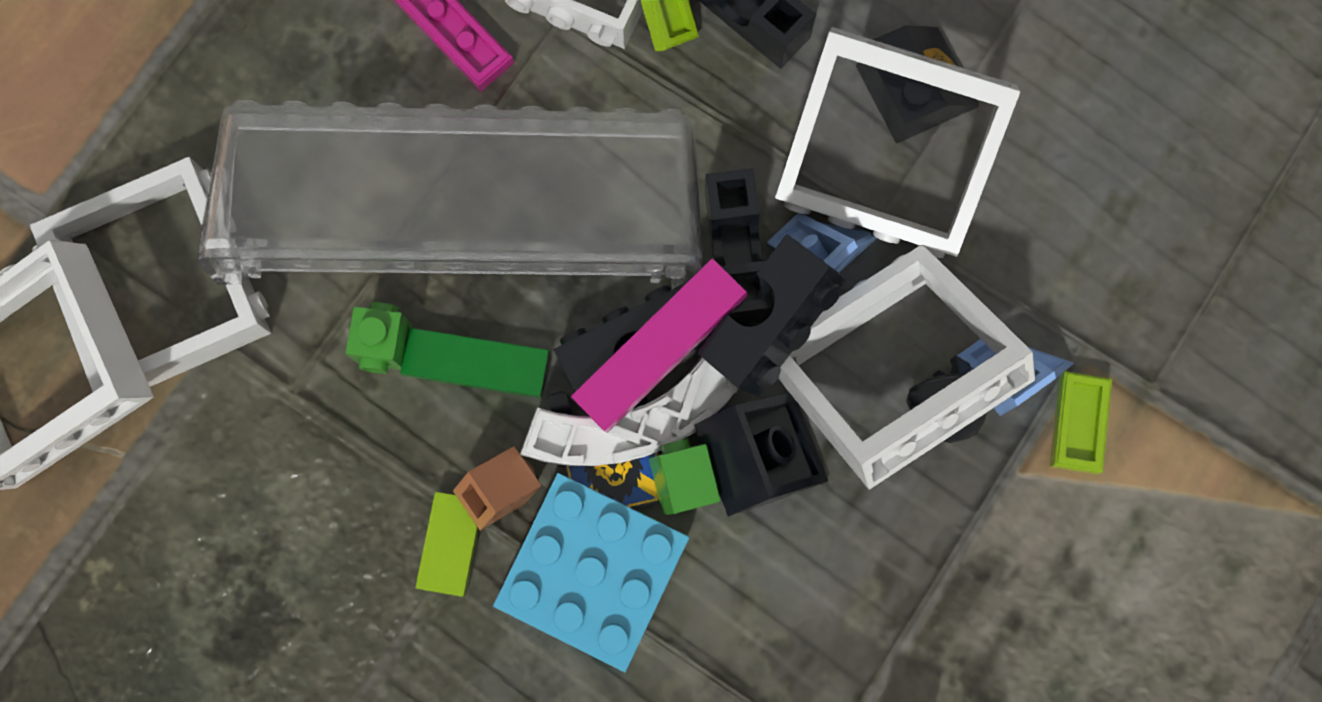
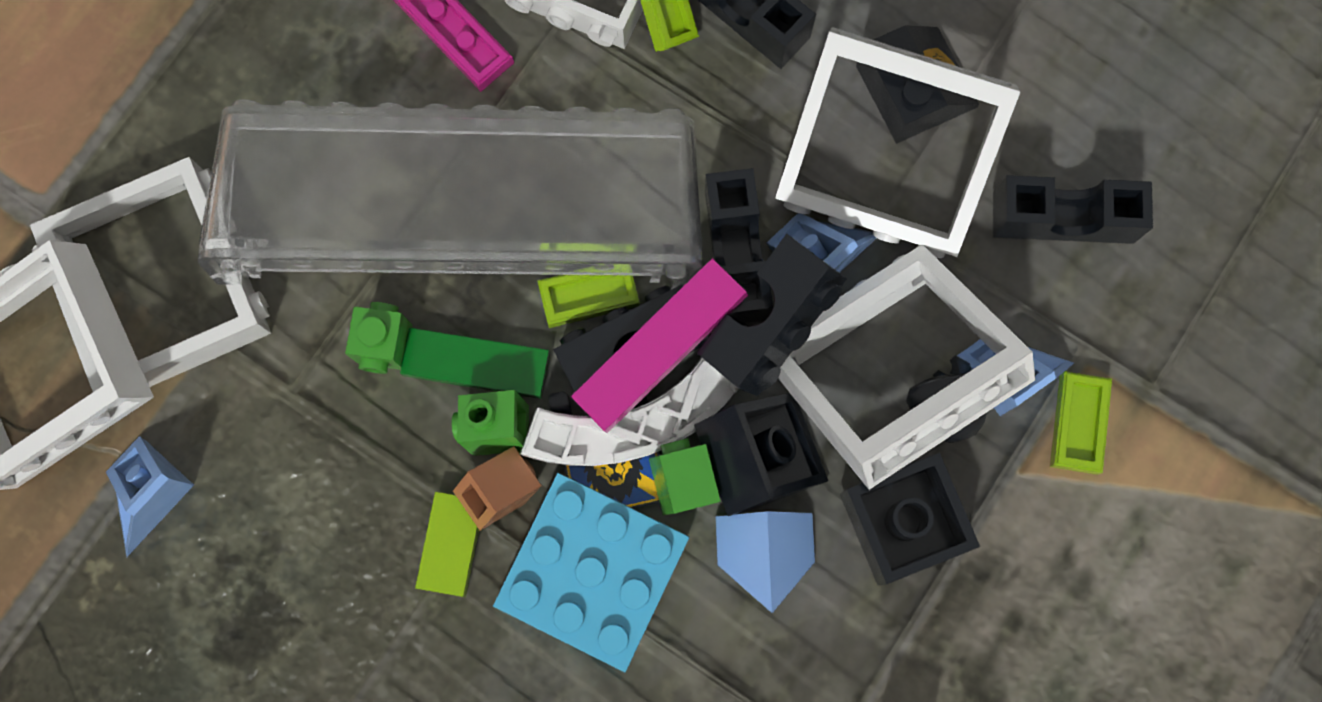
(145, 490): none -> light blue slope
(491, 422): none -> bright green brick
(583, 297): none -> lime tile
(766, 552): none -> light blue slope
(910, 520): none -> black brick
(1105, 213): none -> black arch

